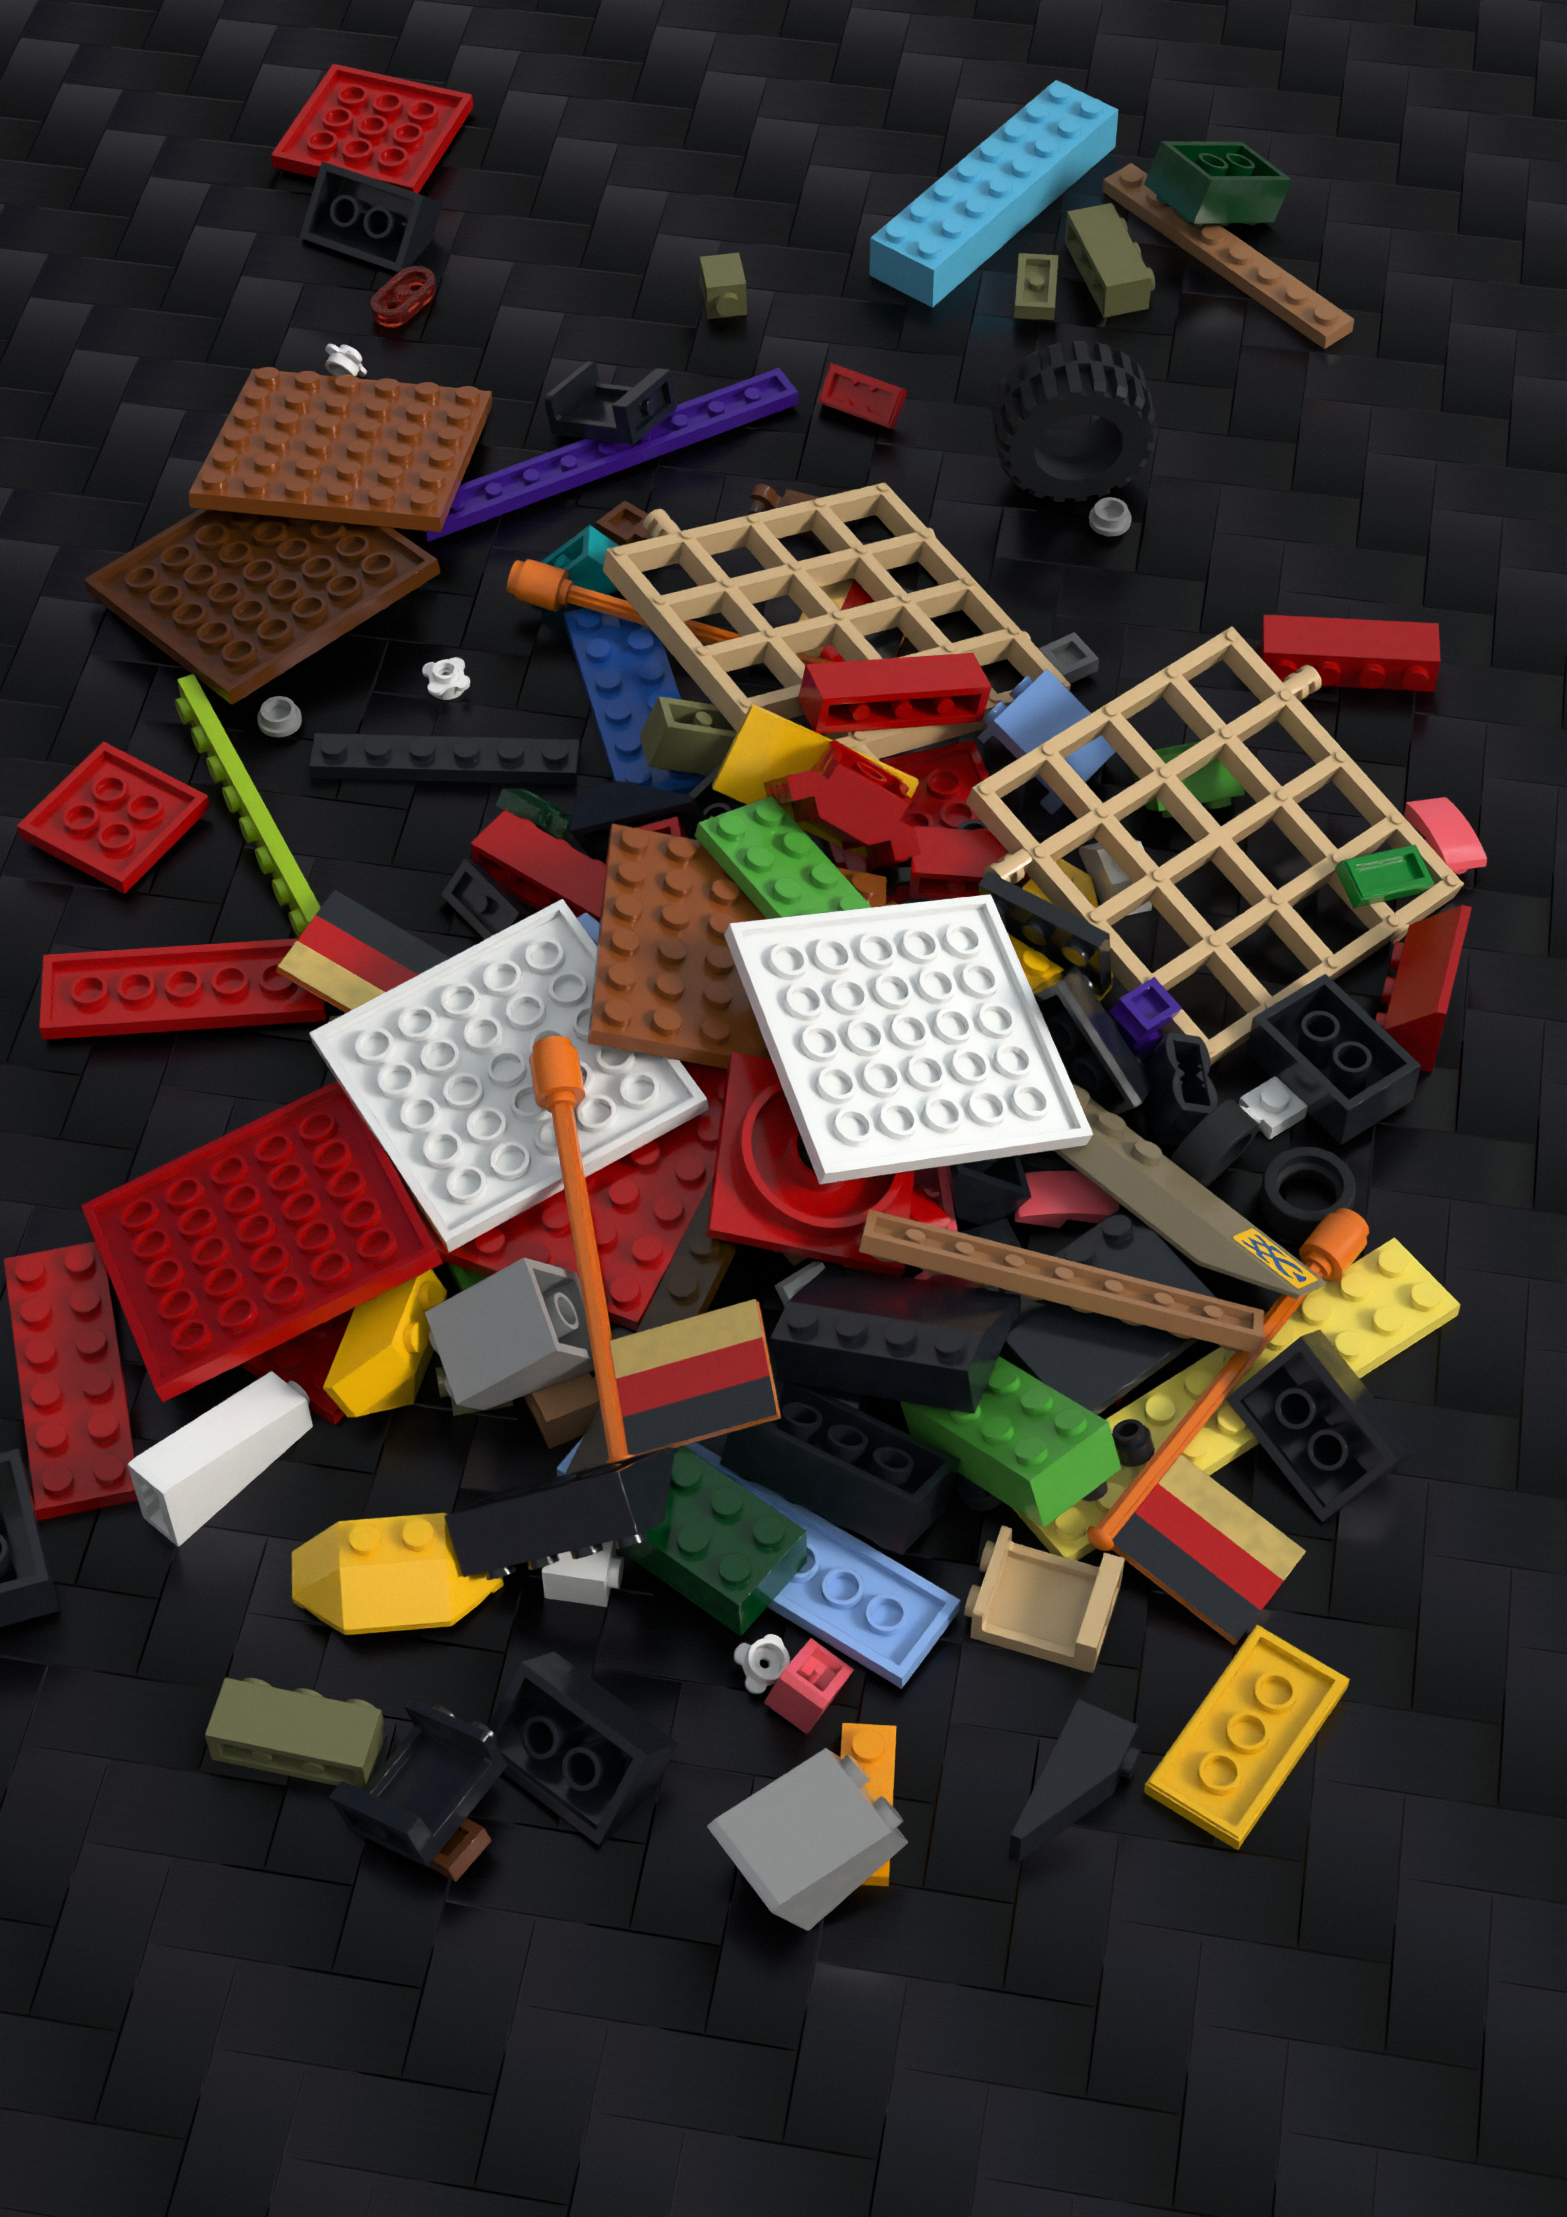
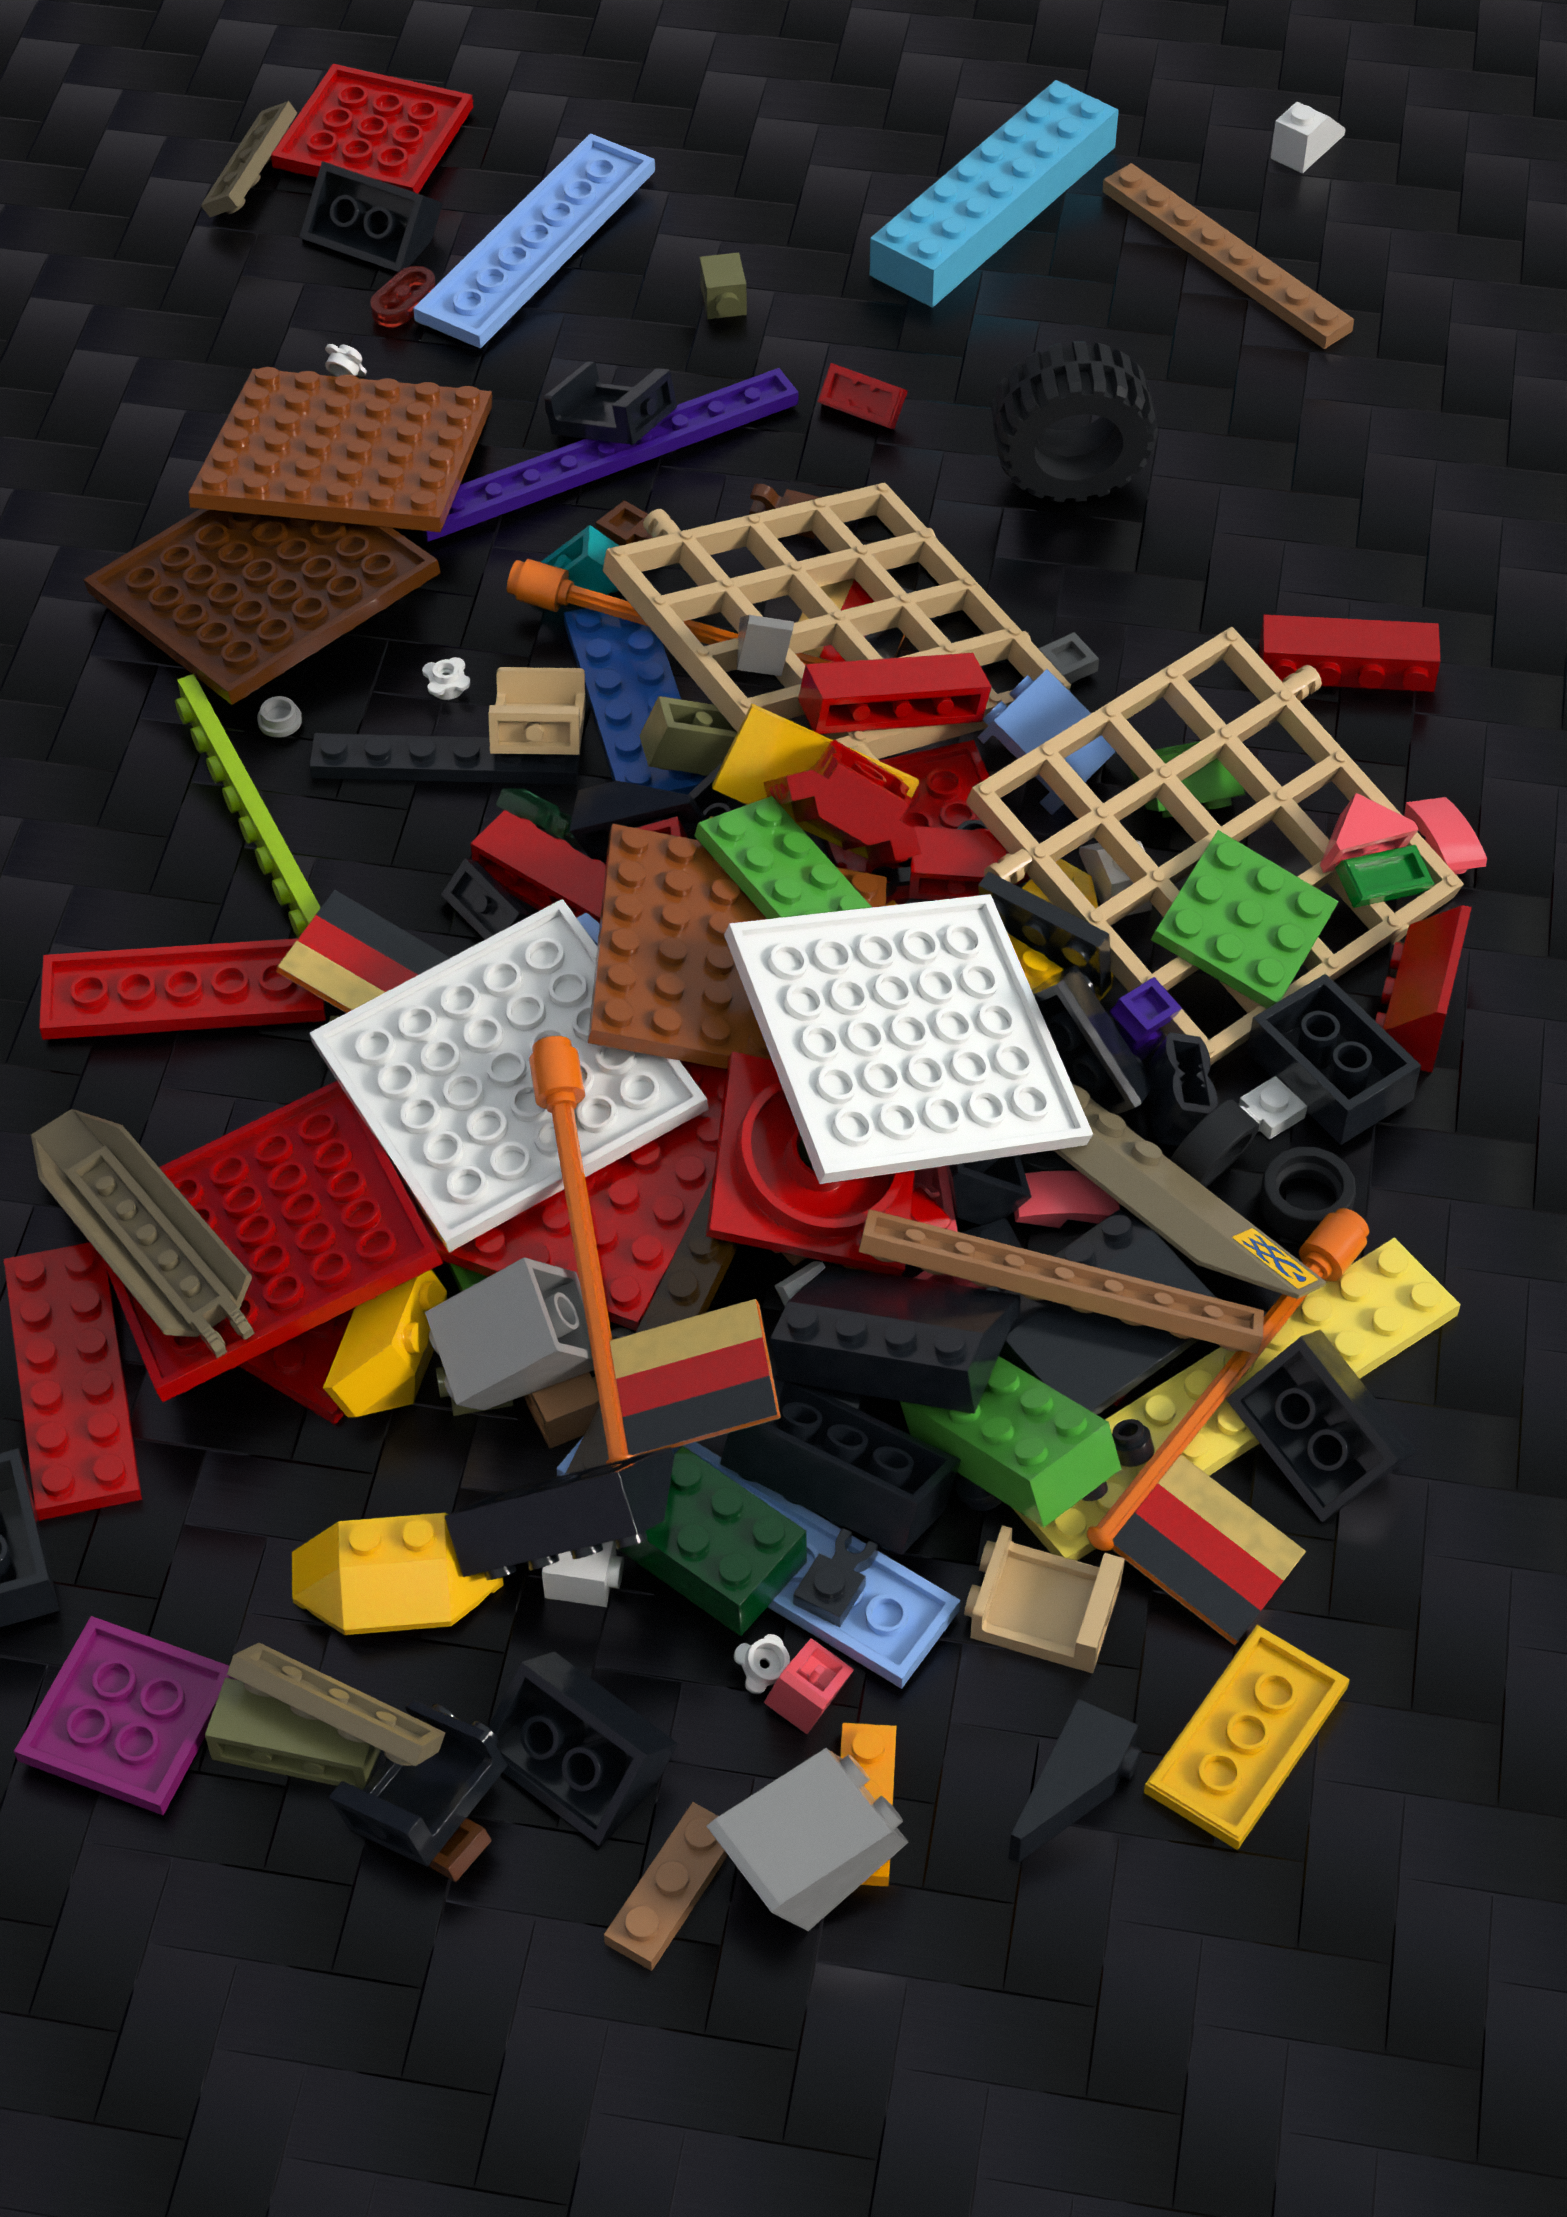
(113, 817): red plate -> none
(124, 1715): none -> magenta plate
(142, 1227): none -> dark tan hinge
(218, 1455): white slope -> none
(248, 160): none -> dark tan plate
(335, 1703): none -> dark tan plate
(534, 241): none -> light blue plate
(538, 711): none -> tan panel
(667, 1890): none -> medium nougat plate
(763, 644): none -> light grey slope
(835, 1583): none -> black plate
(1036, 286): olive plate -> none
(1108, 260): olive brick -> none
(1110, 517): light grey plate -> none
(1217, 182): dark green brick -> none
(1245, 920): none -> bright green plate
(1303, 136): none -> white slope
(1366, 830): none -> coral slope

